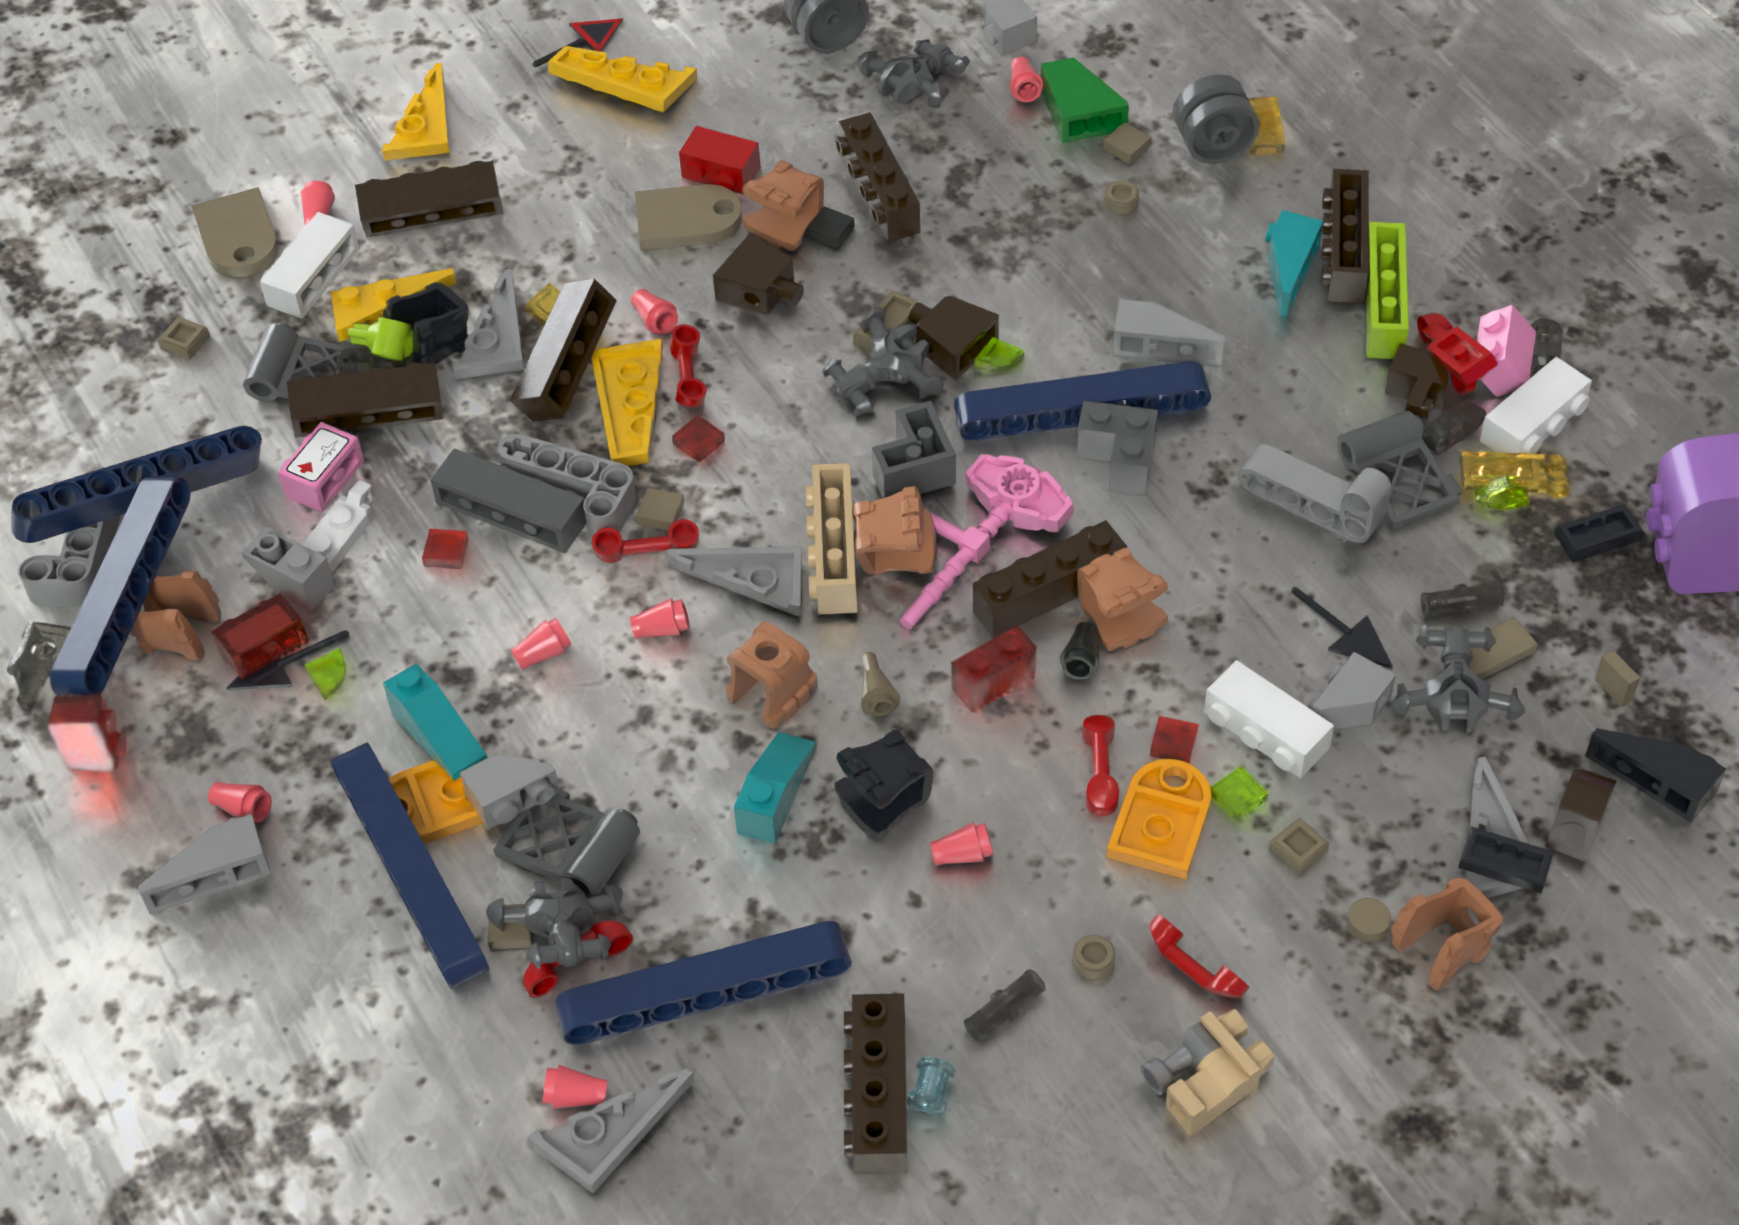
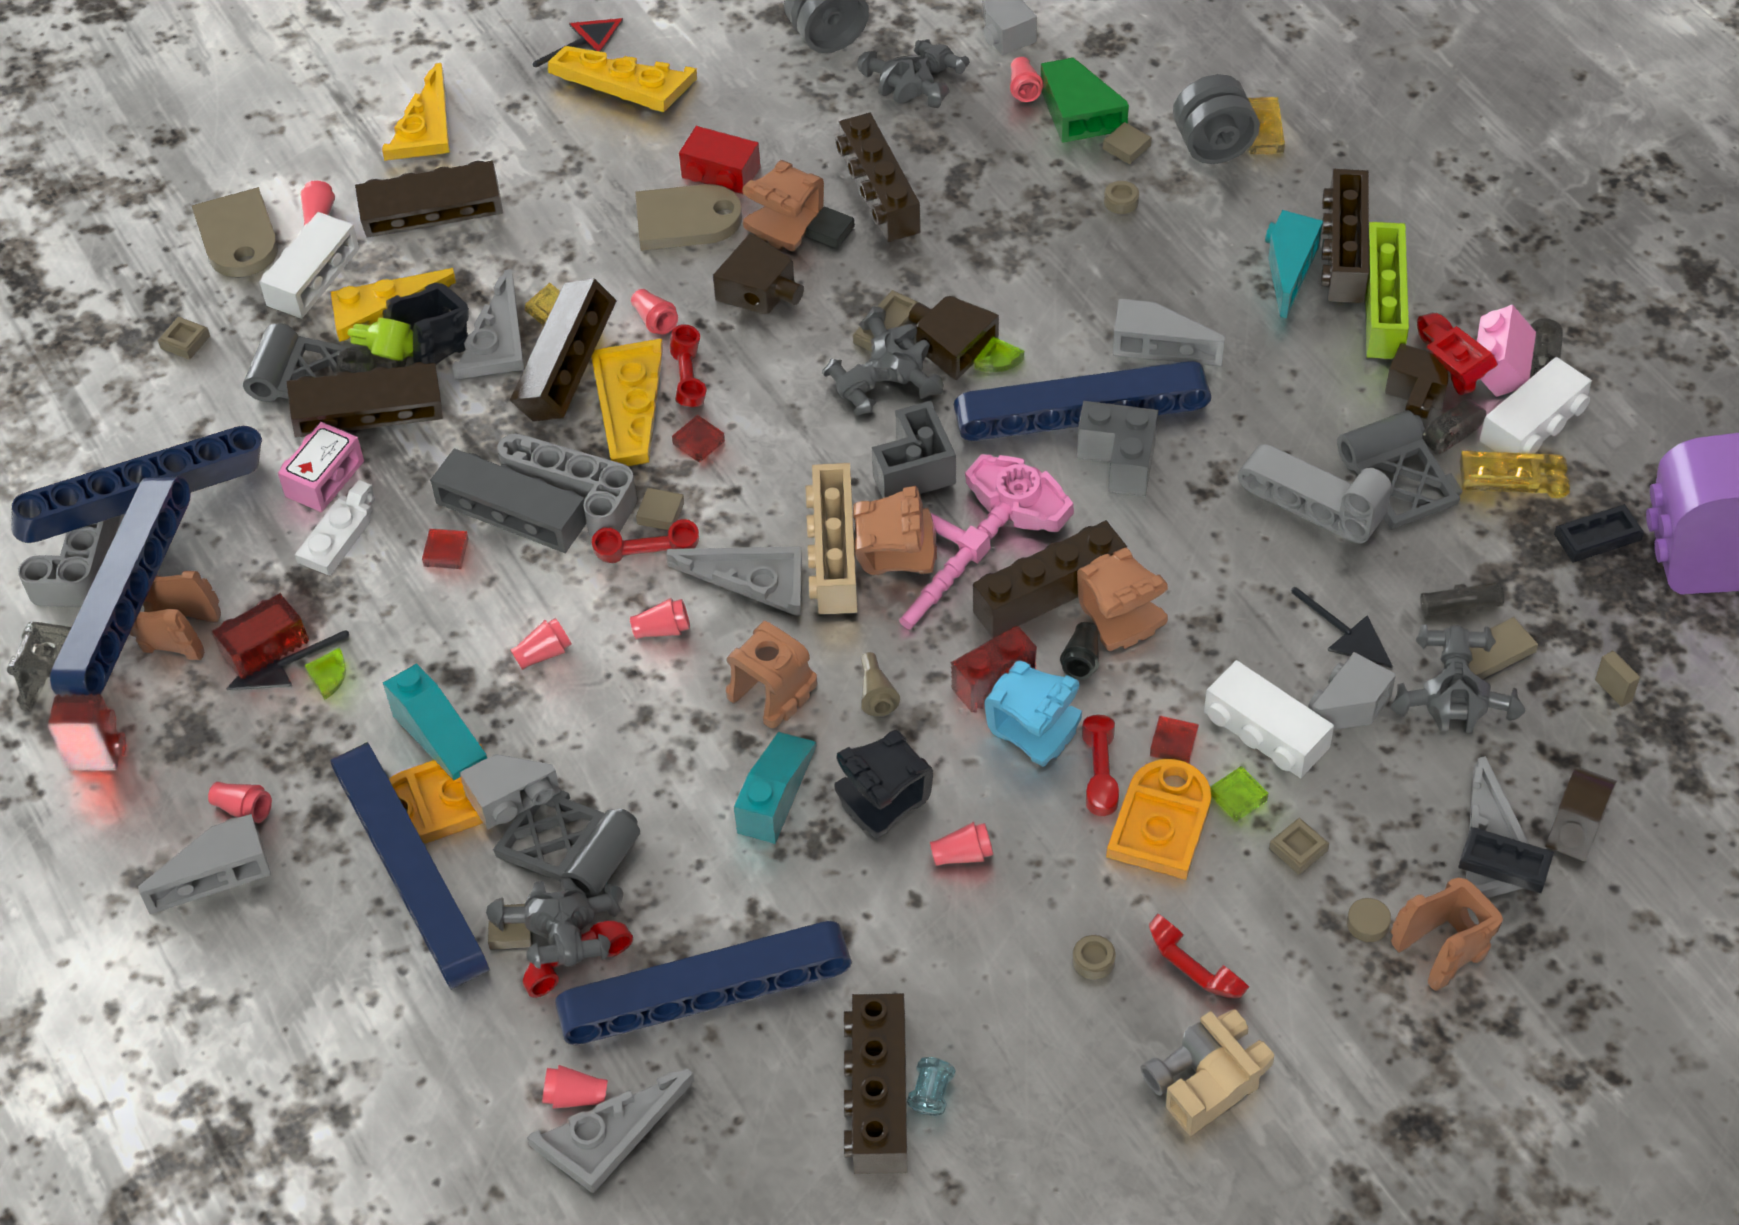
(290, 568): light grey slope -> none
(1004, 1005): clear smoke pin -> none
(1034, 711): none -> medium azure piece
(1502, 495): clear neon green tile -> none
(1660, 769): black slope -> none

